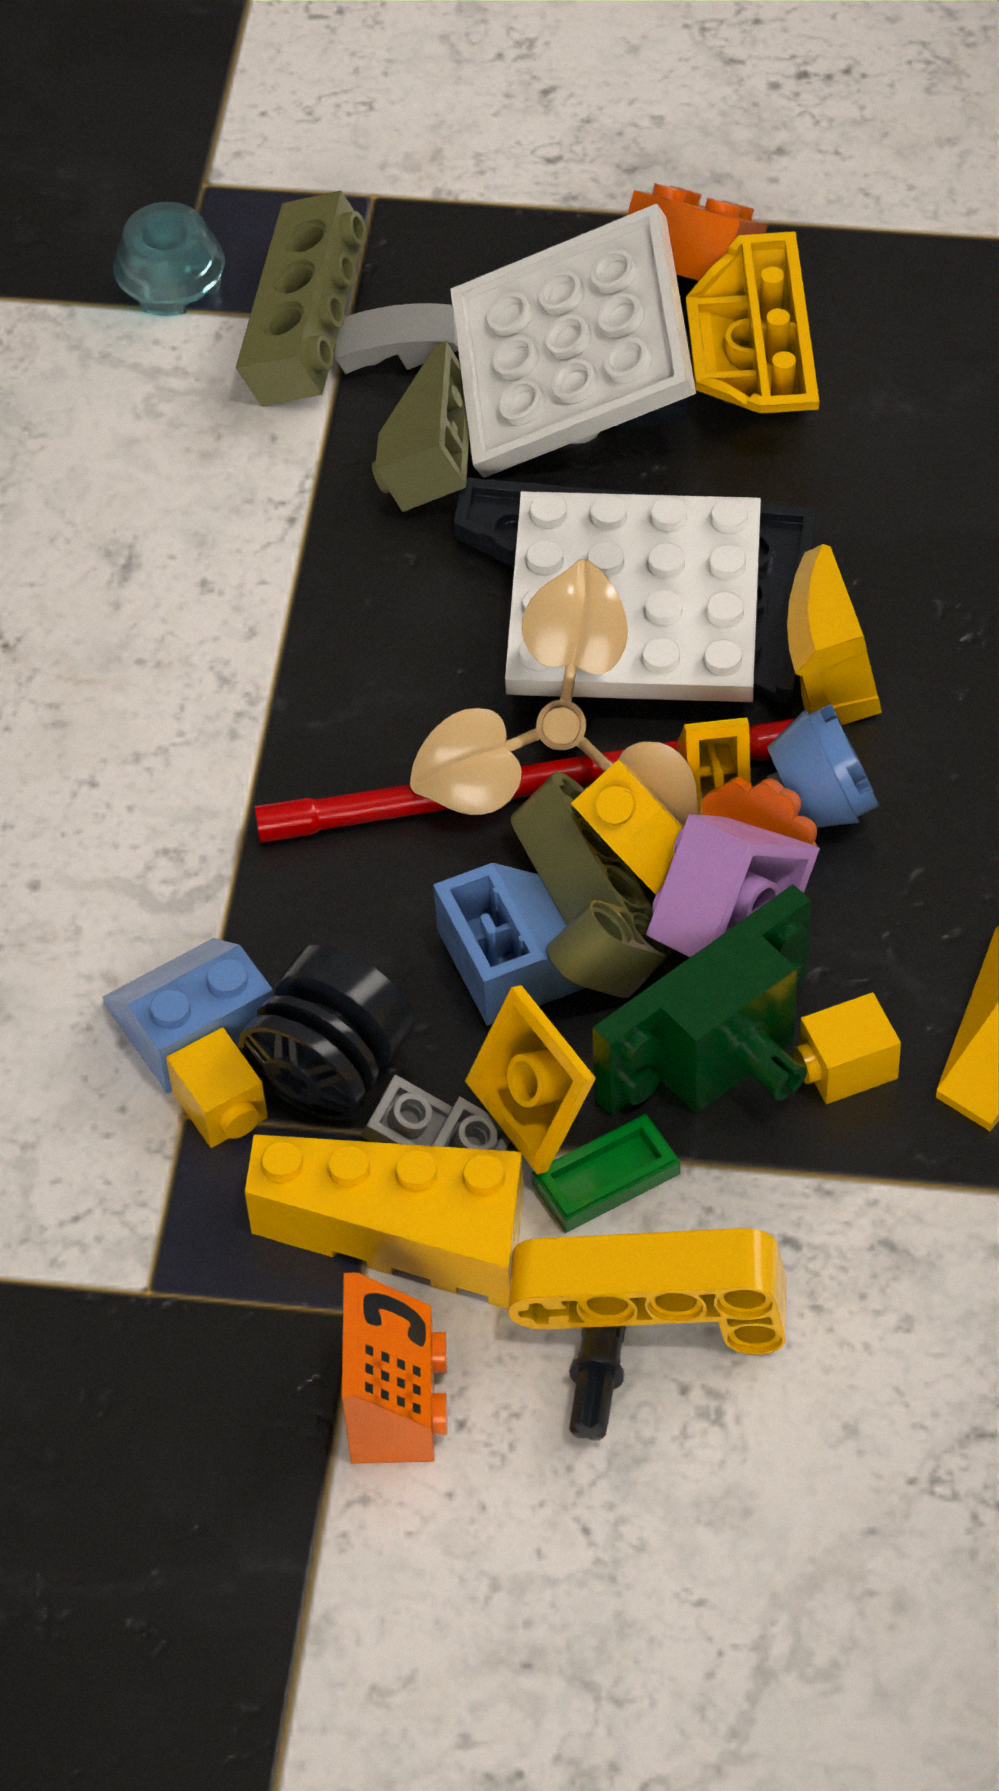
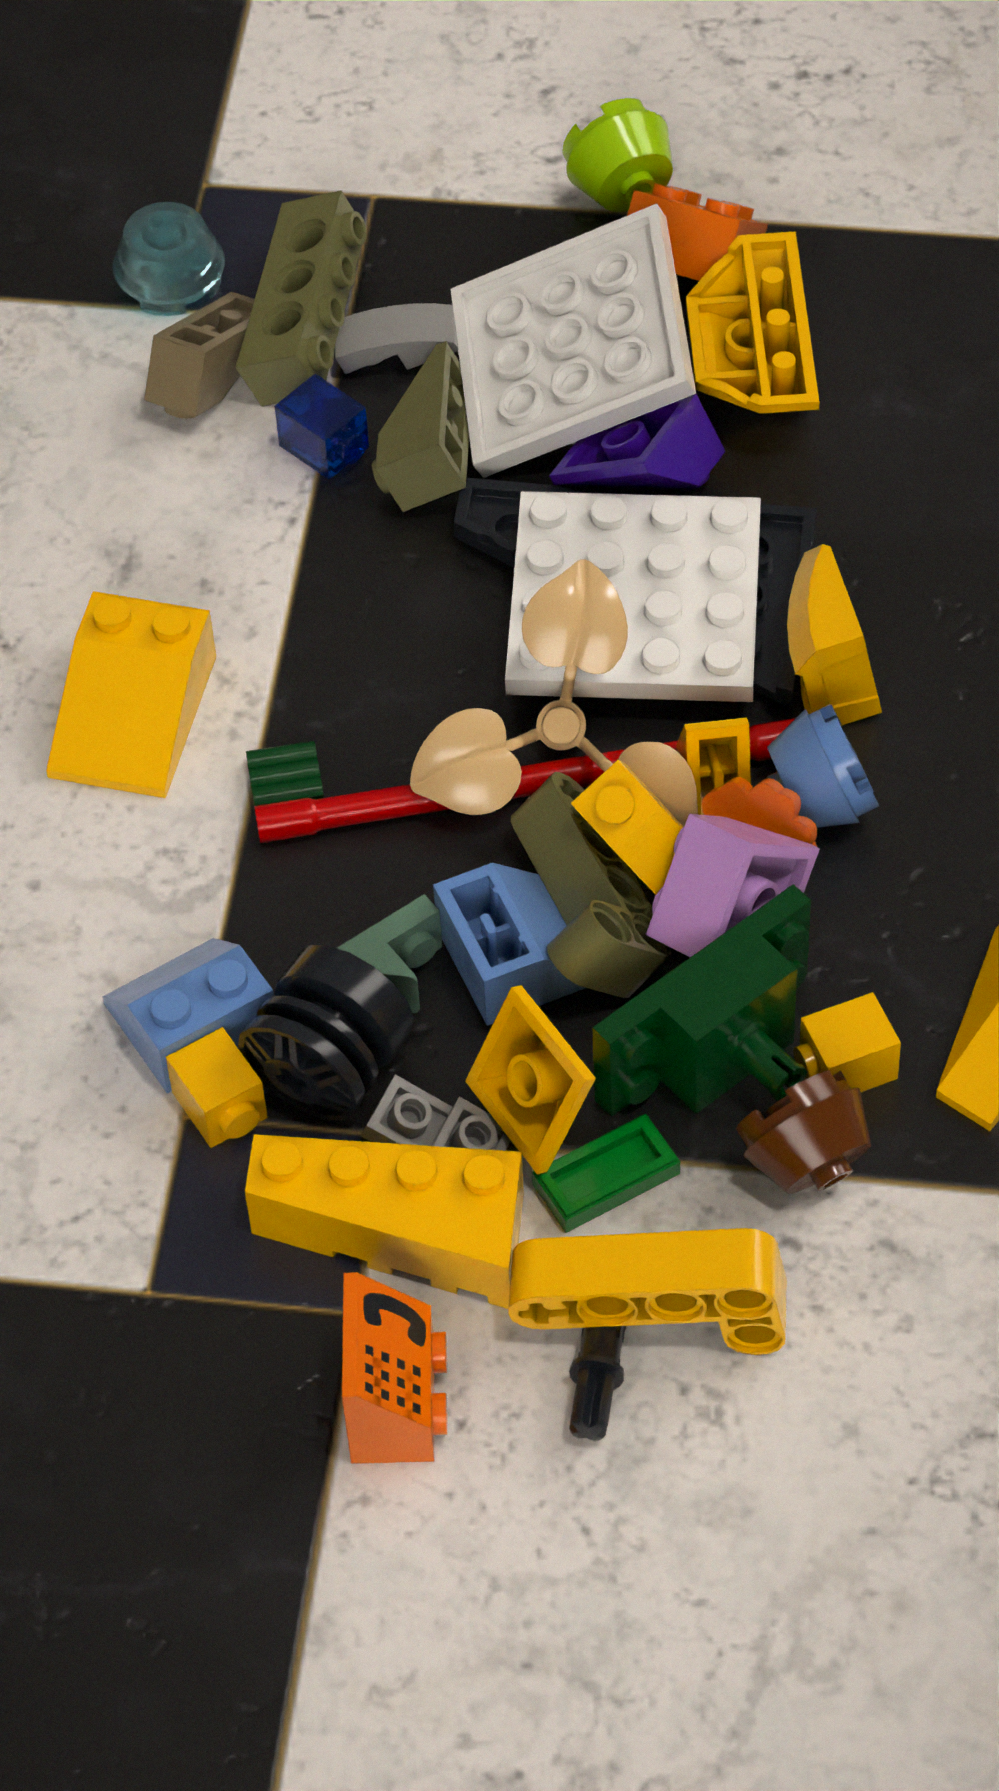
(131, 693): none -> yellow slope
(197, 357): none -> dark tan slope
(284, 773): none -> dark green piece
(322, 426): none -> clear blue brick
(401, 943): none -> sand green slope
(619, 154): none -> lime cone
(647, 454): none -> dark purple slope
(808, 1134): none -> reddish brown cone

